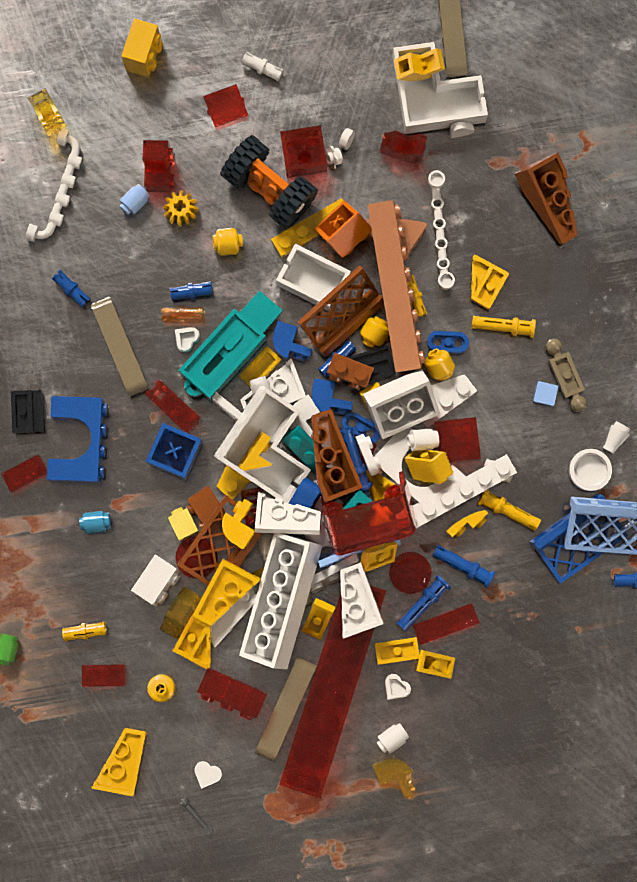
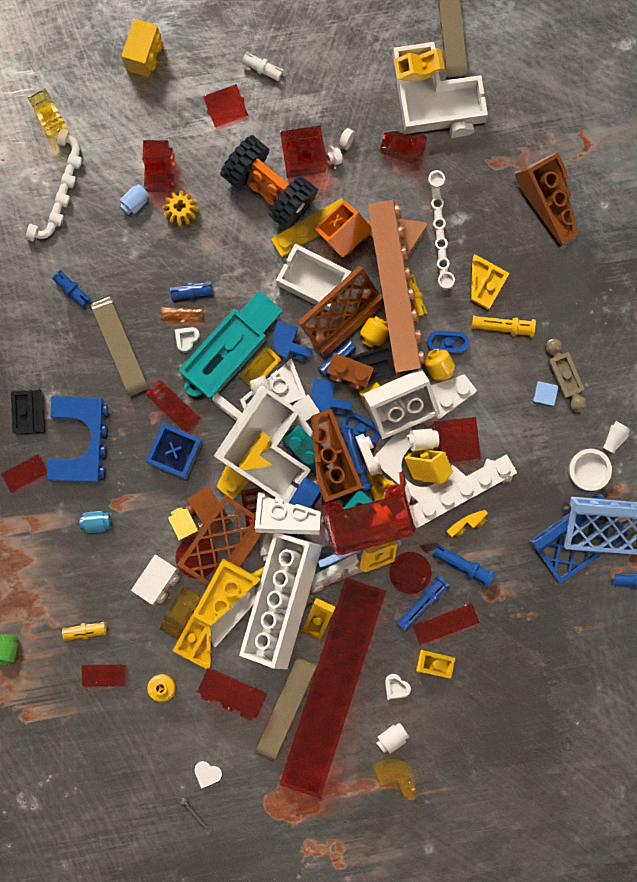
(123, 765): yellow wing -> none
(227, 241): yellow head -> none
(234, 528): yellow brick -> none
(358, 602): white wing -> none
(397, 650): yellow plate -> none
(500, 505): yellow pin -> none

